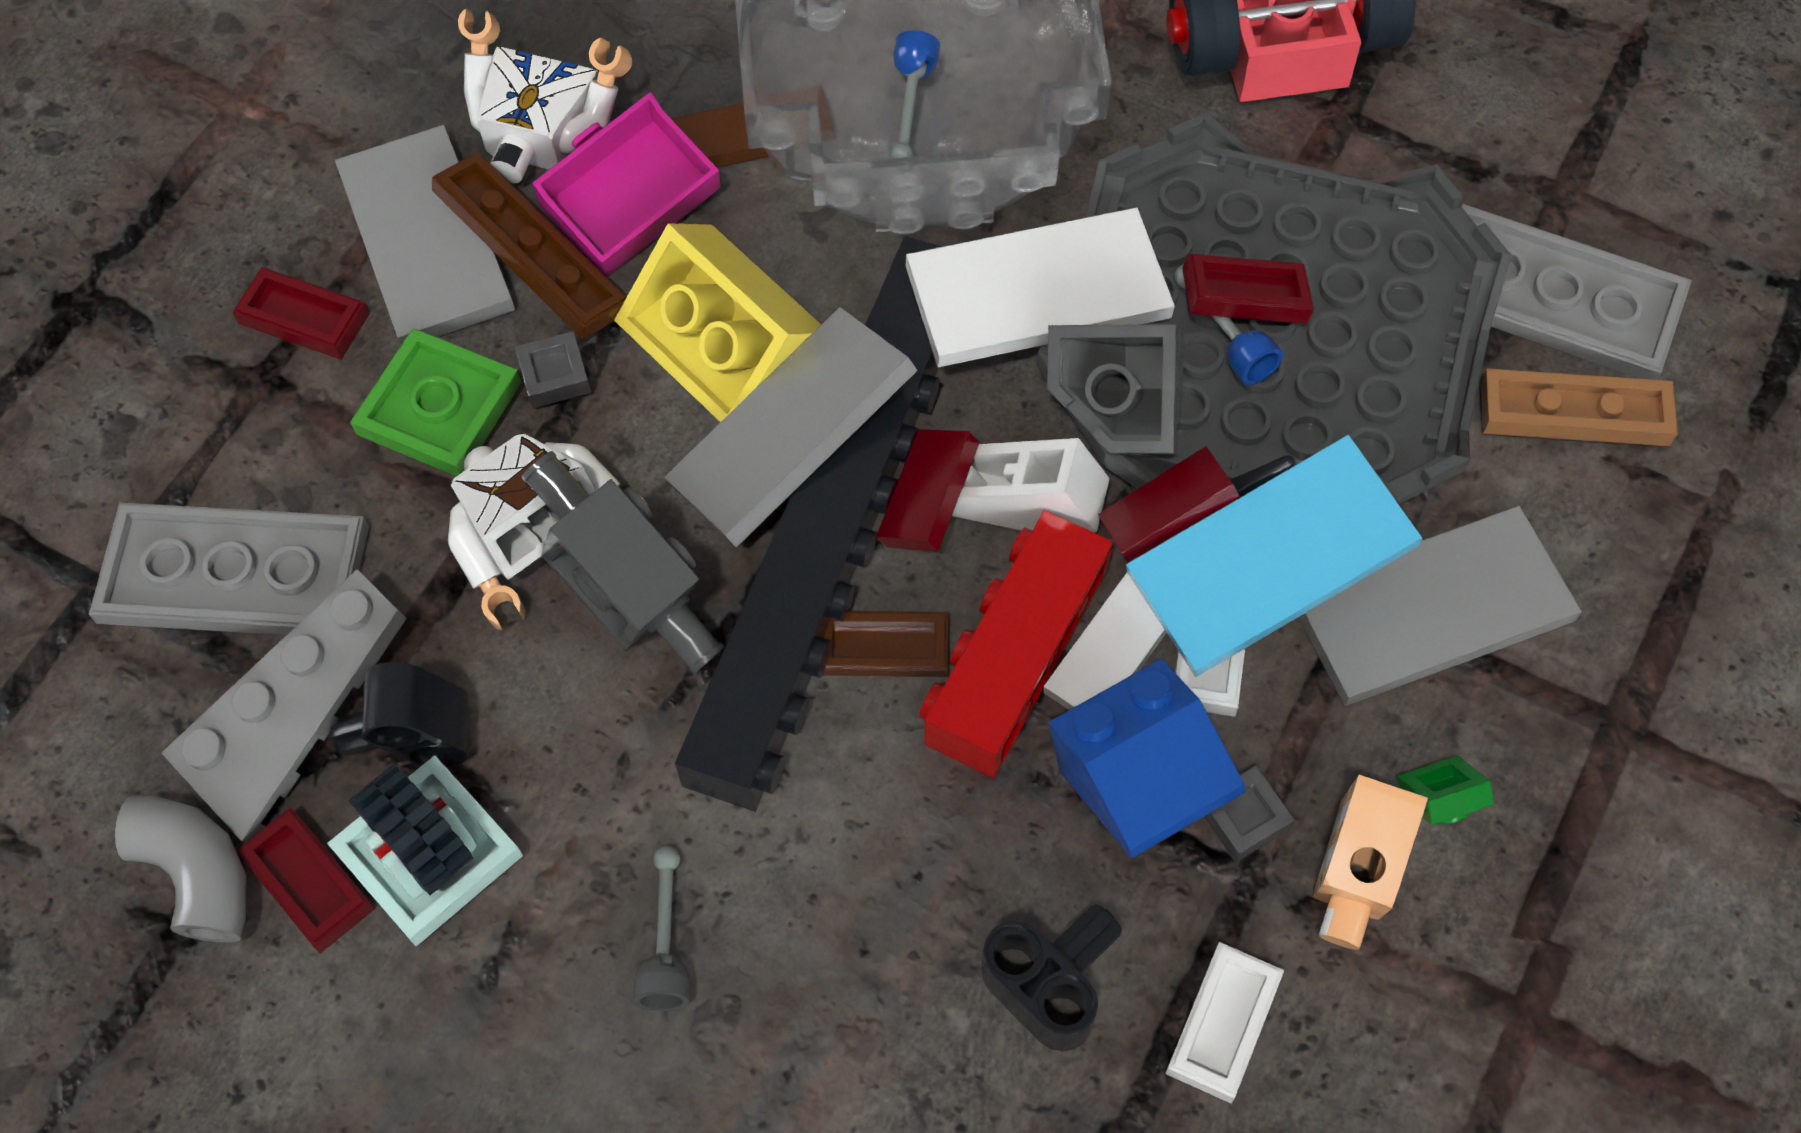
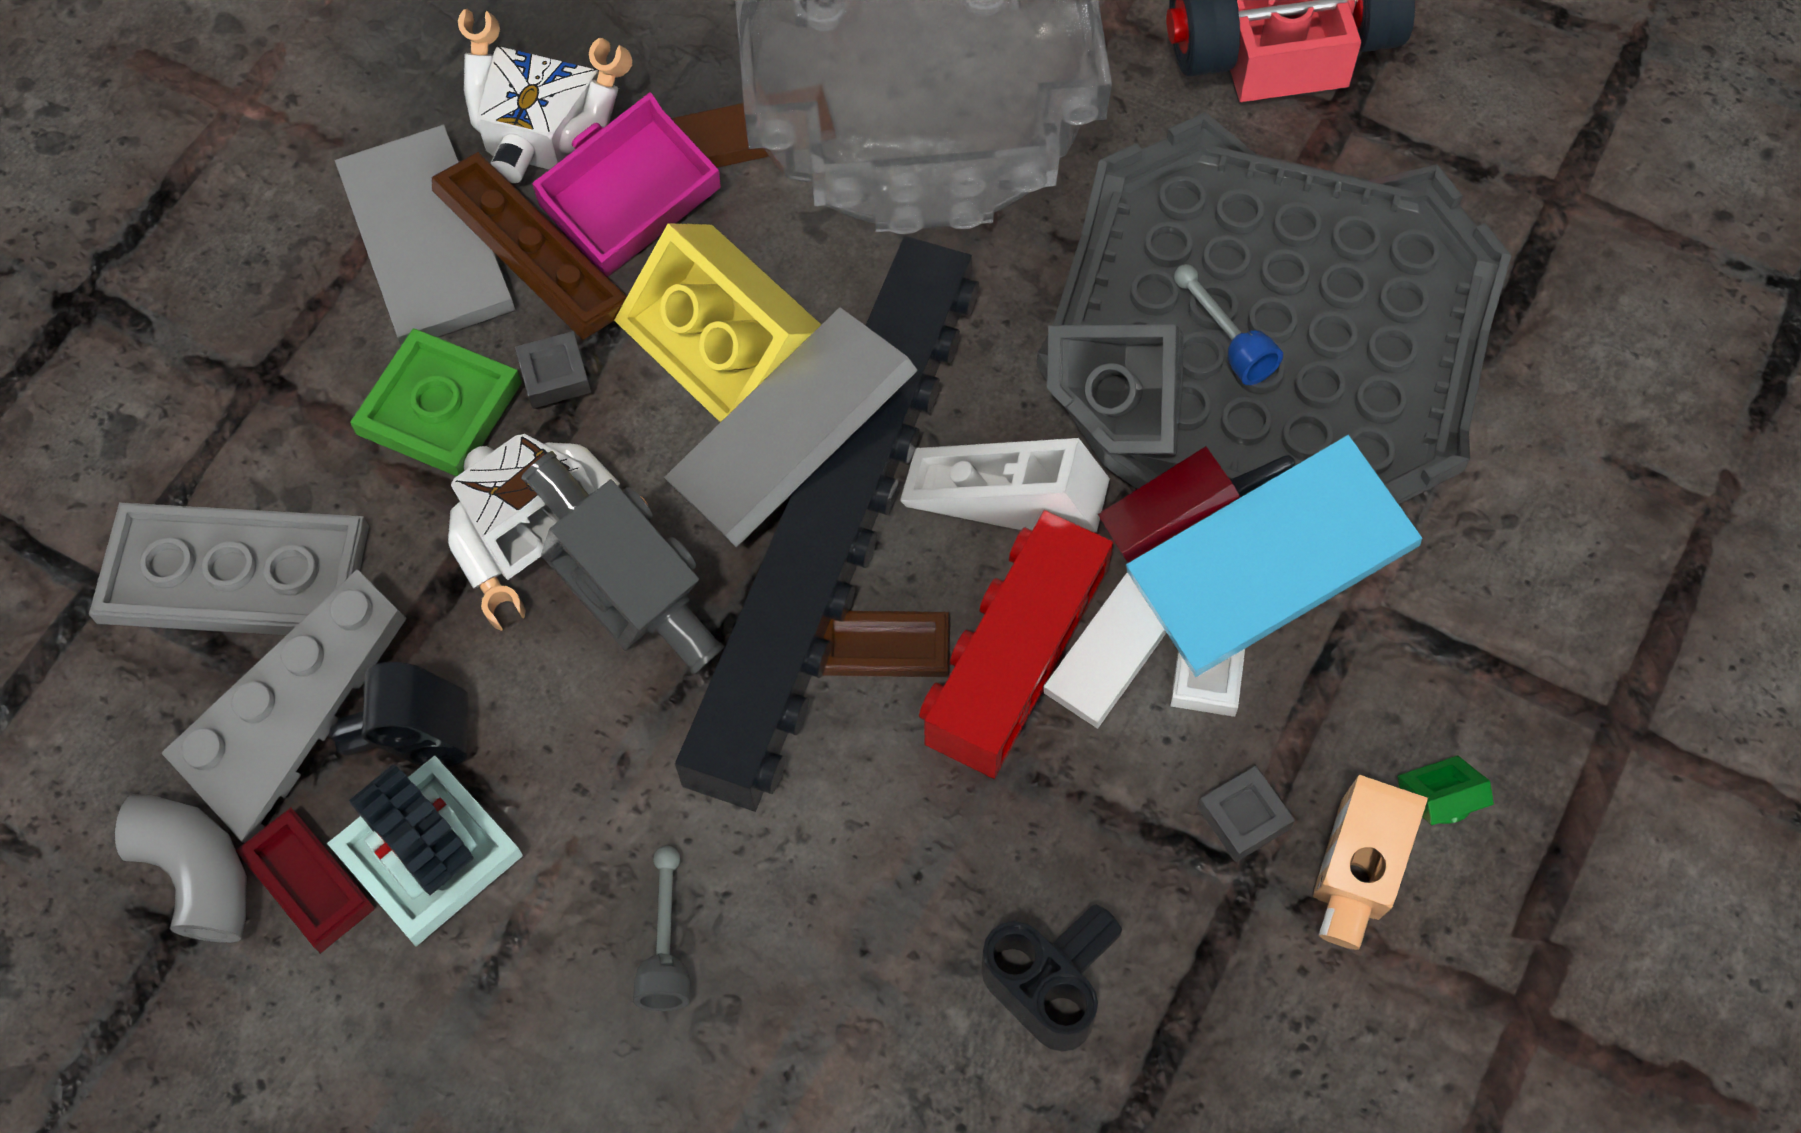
(301, 313): dark red tile -> none
(915, 57): hinge -> none
(928, 490): dark red tile -> none
(1011, 286): white tile -> none
(1145, 758): blue slope -> none
(1225, 1022): white tile -> none
(1247, 288): dark red tile -> none
(1440, 607): light grey tile -> none
(1578, 407): medium nougat plate -> none
(1585, 299): light grey tile -> none

